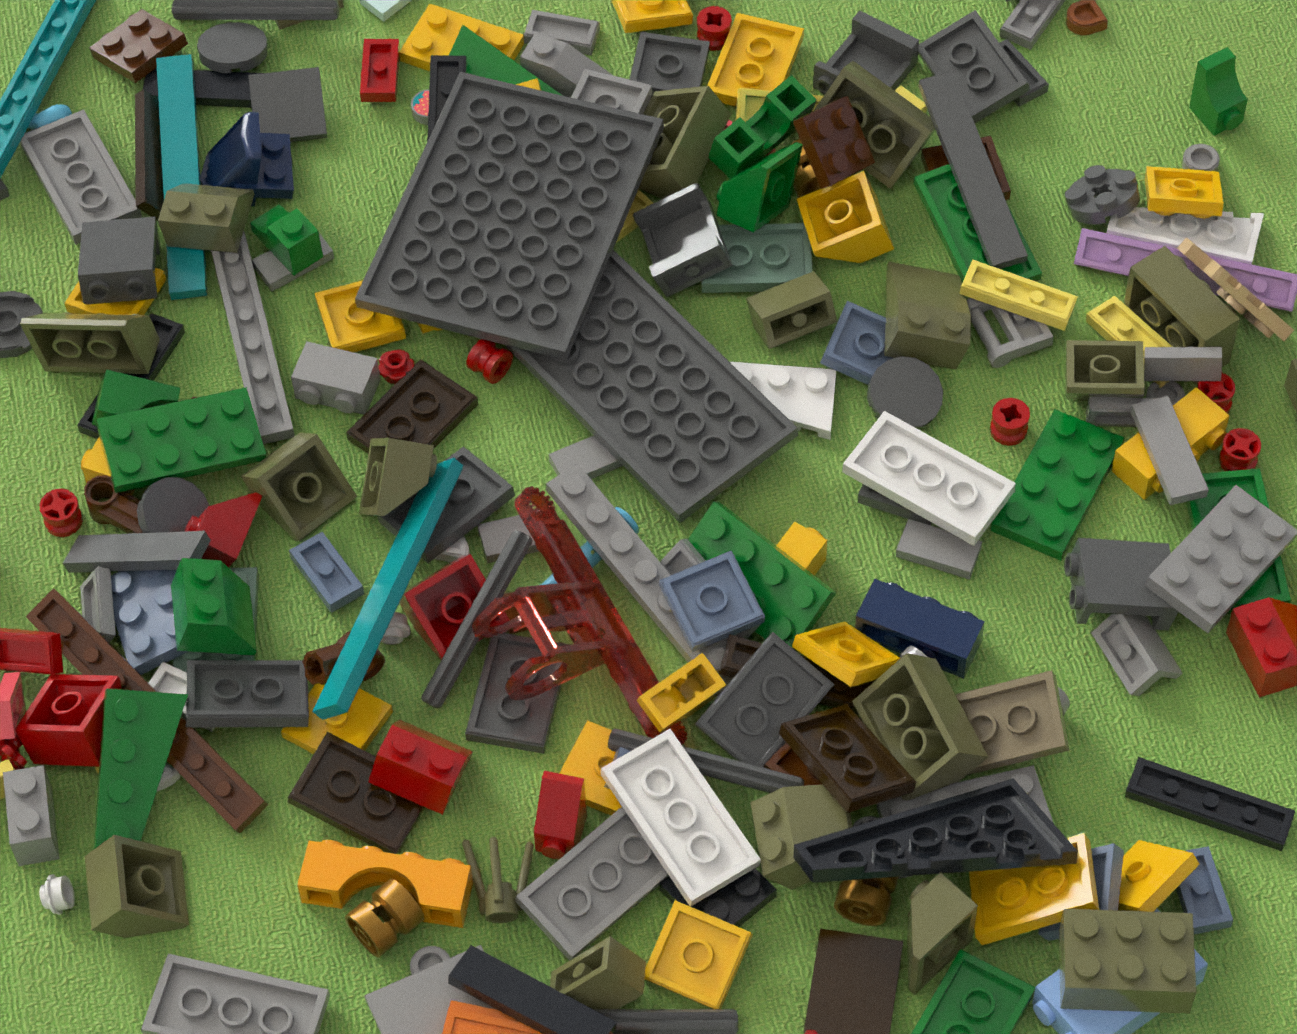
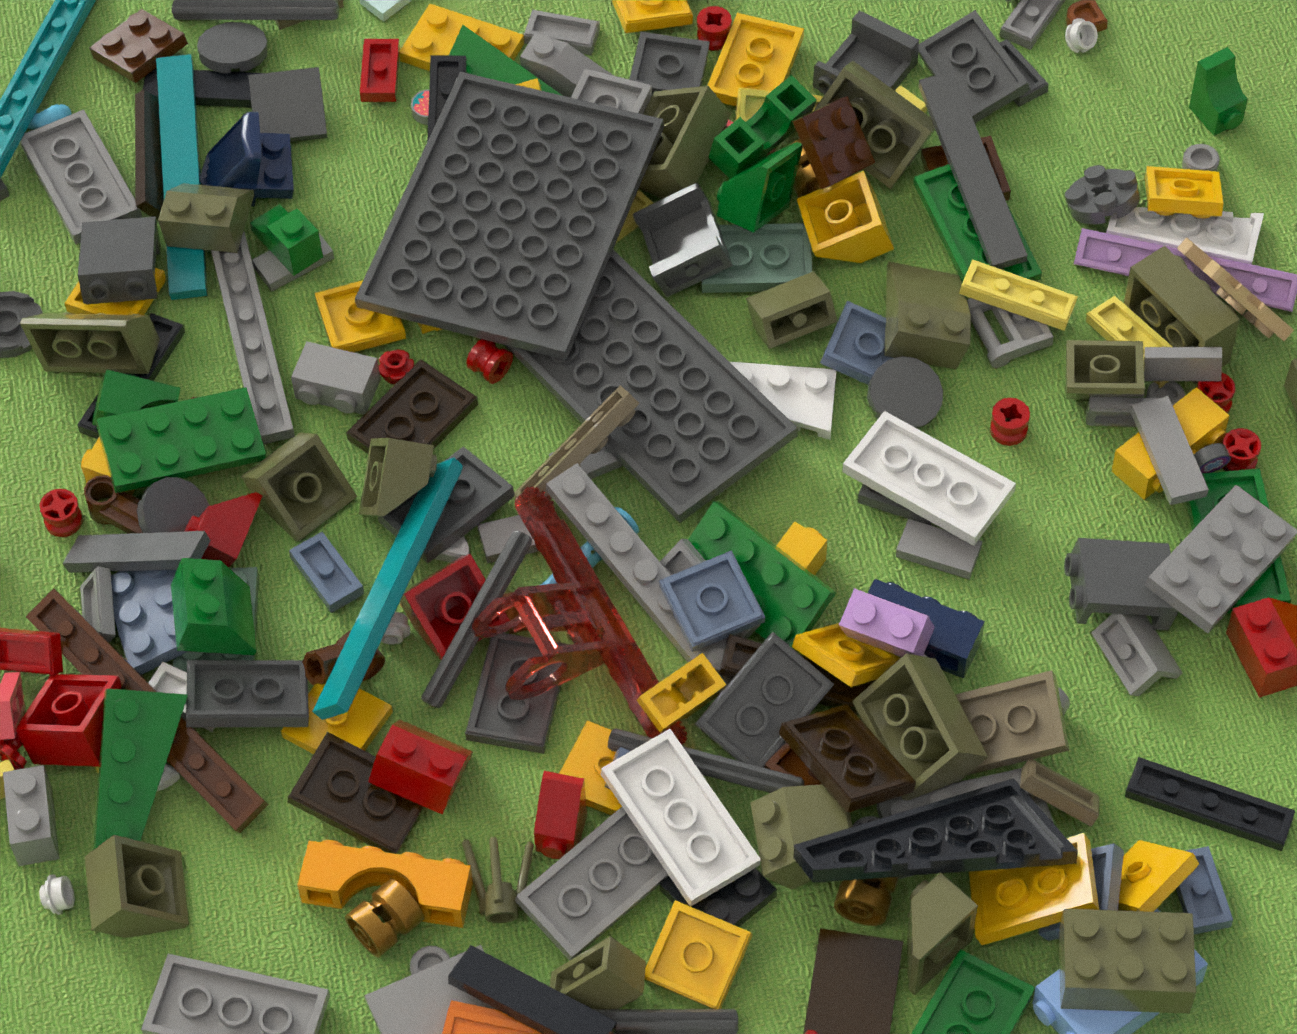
(586, 439): none -> dark tan plate
(886, 625): none -> lavender brick
(1057, 484): green plate -> none
(1060, 792): none -> dark tan tile
(1081, 35): none -> white plate
(1212, 458): none -> dark grey tile

